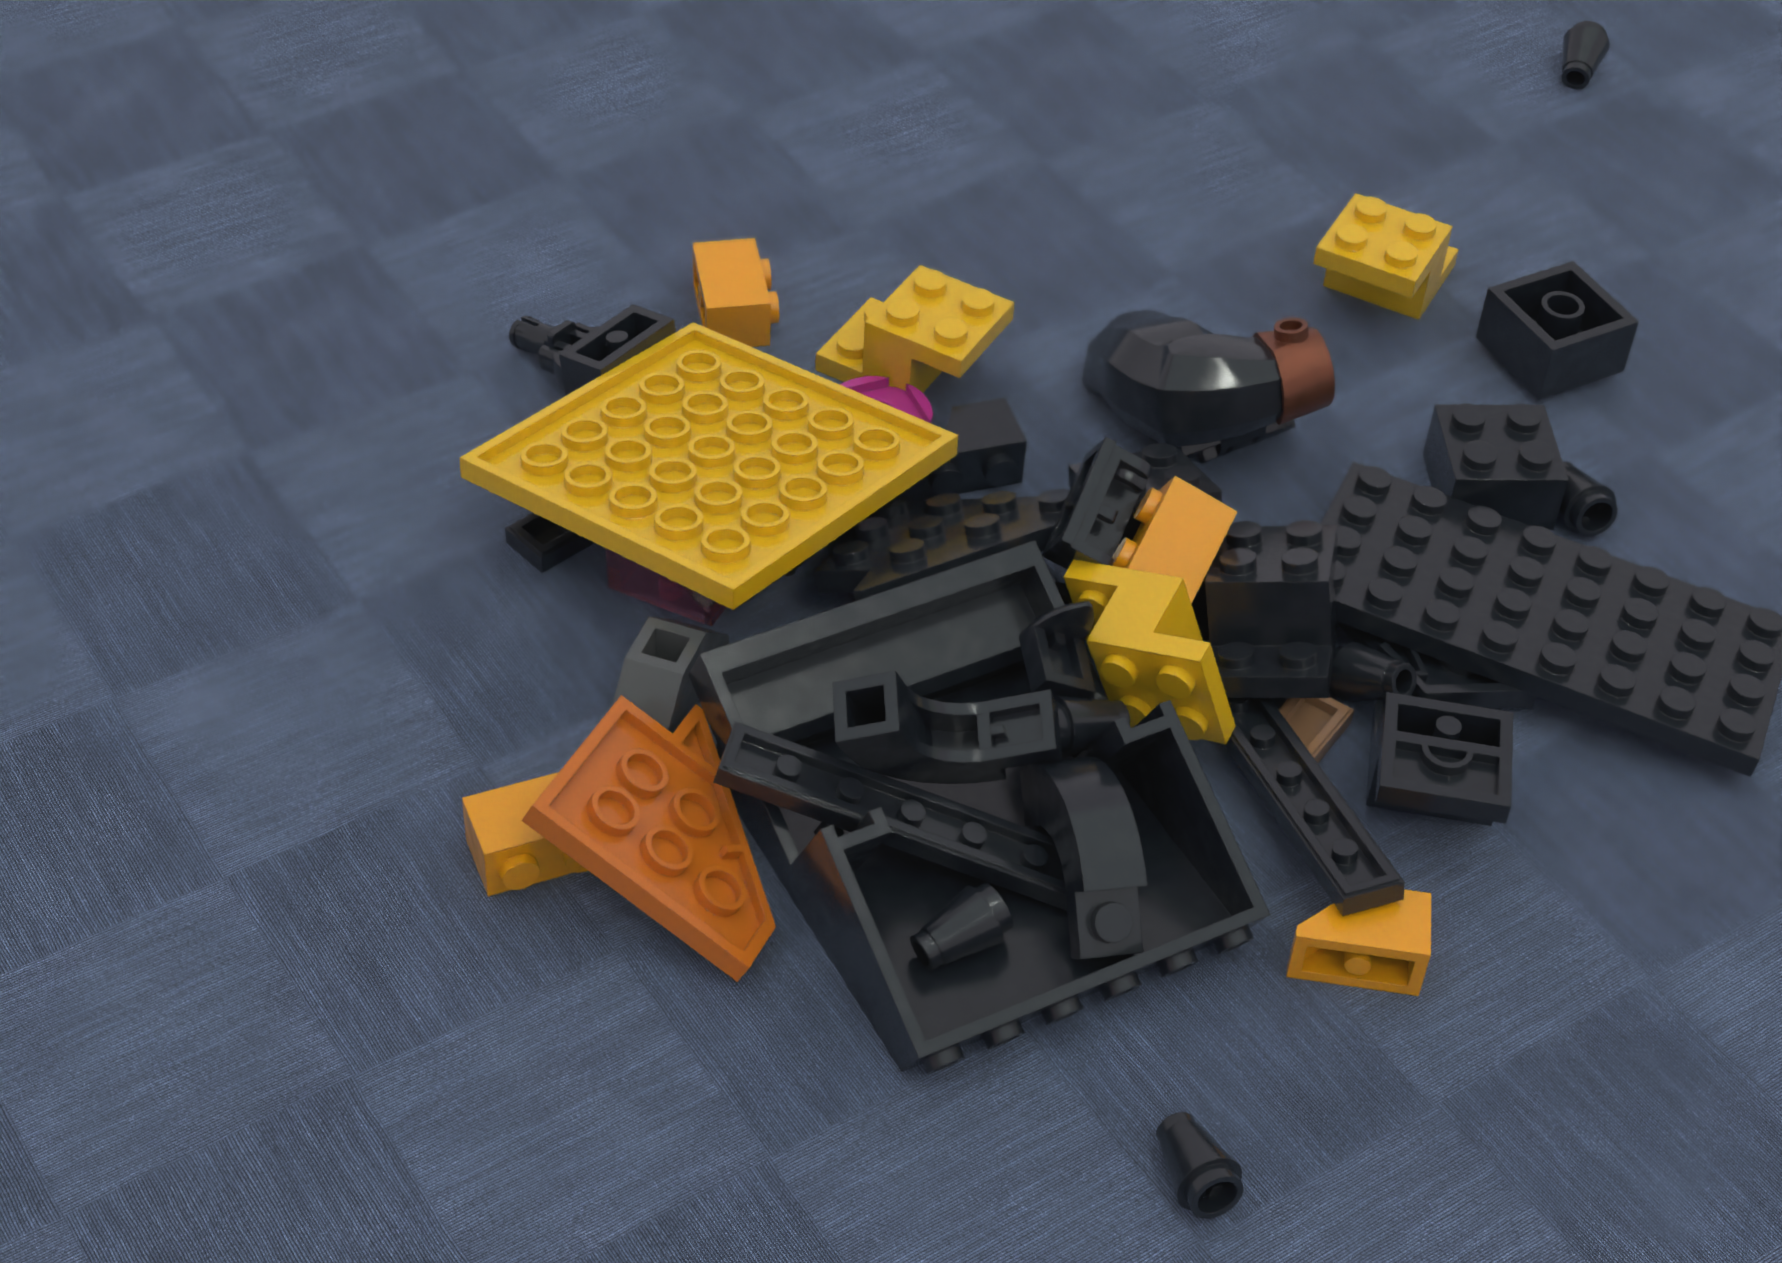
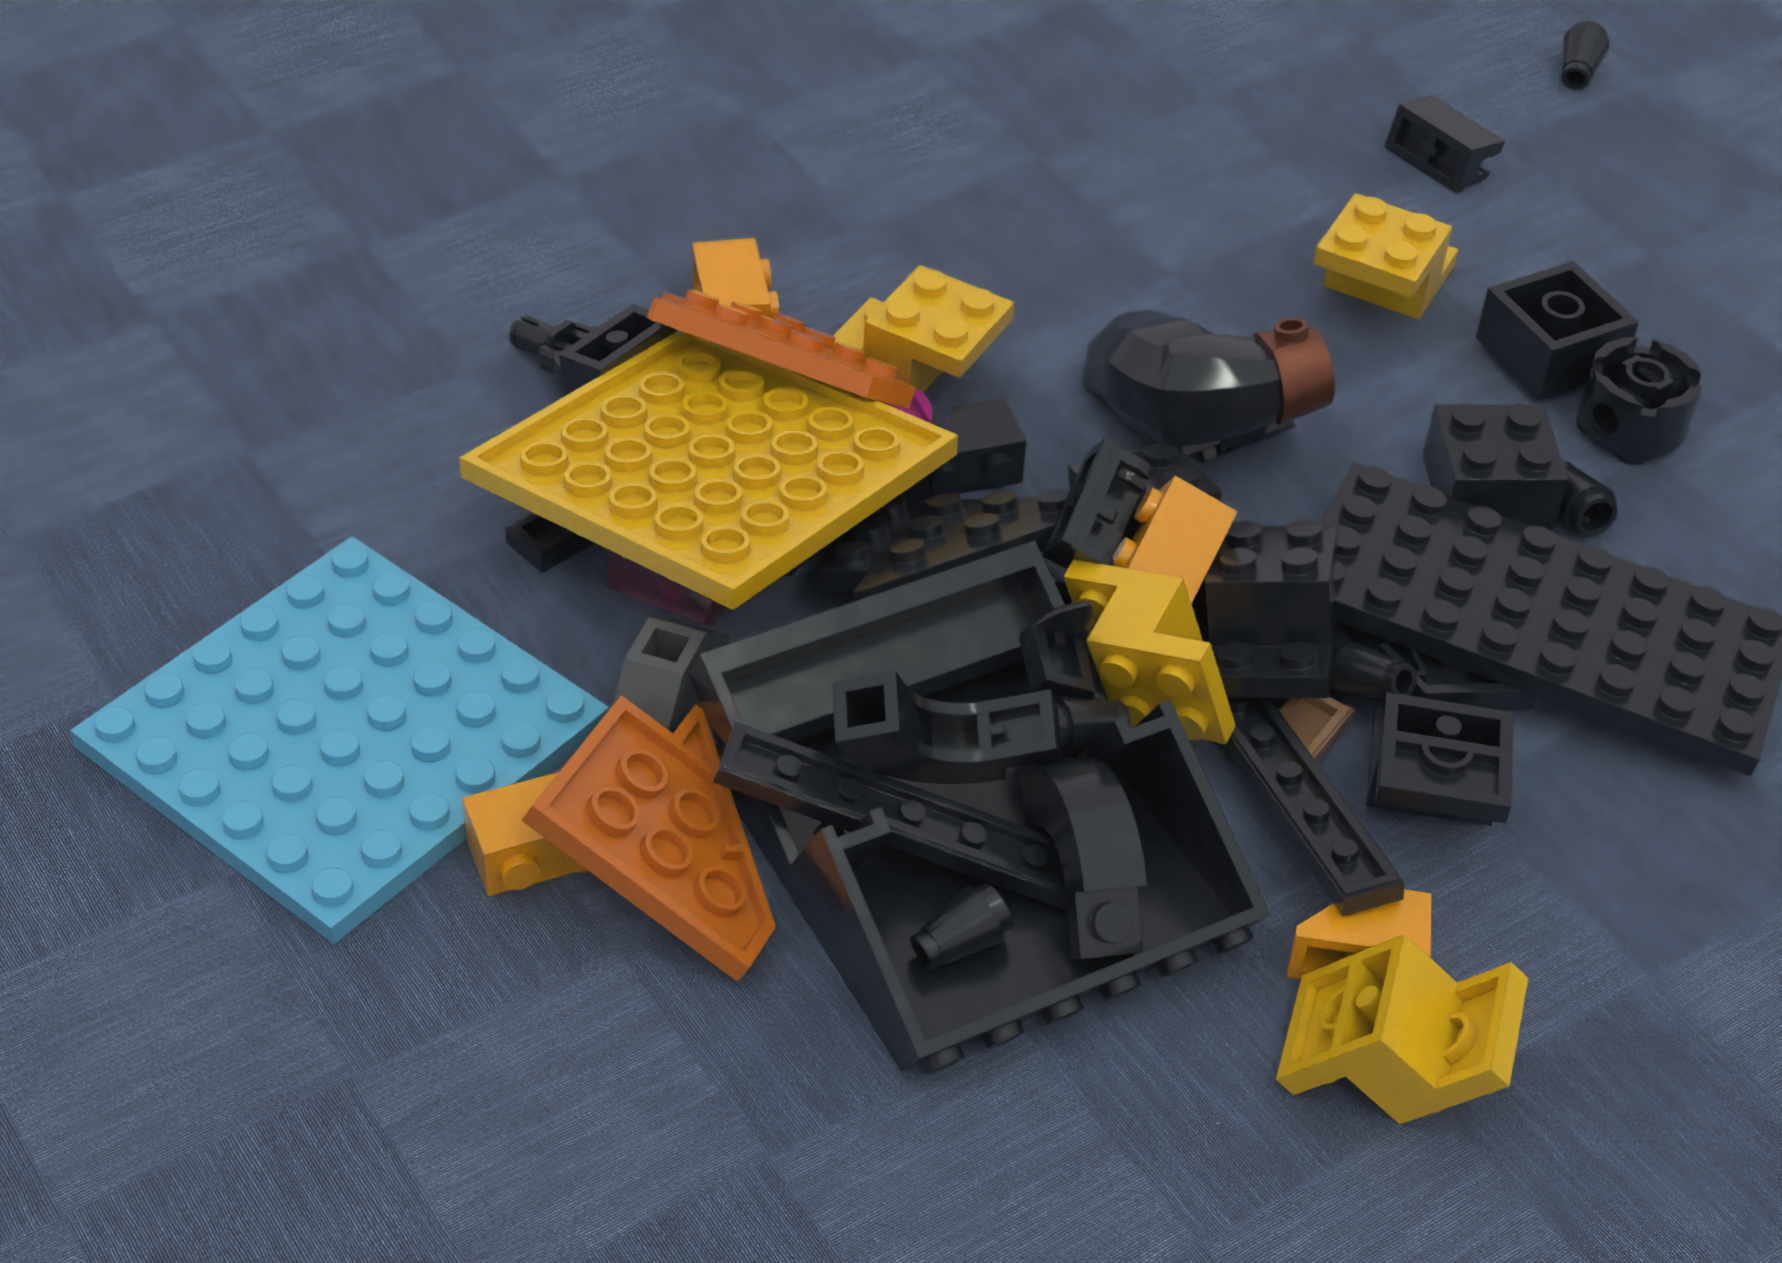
(338, 734): none -> medium azure plate
(782, 343): none -> orange wing
(1199, 1167): black cone -> none
(1404, 1030): none -> yellow bracket
(1442, 142): none -> black hinge
(1639, 399): none -> black brick

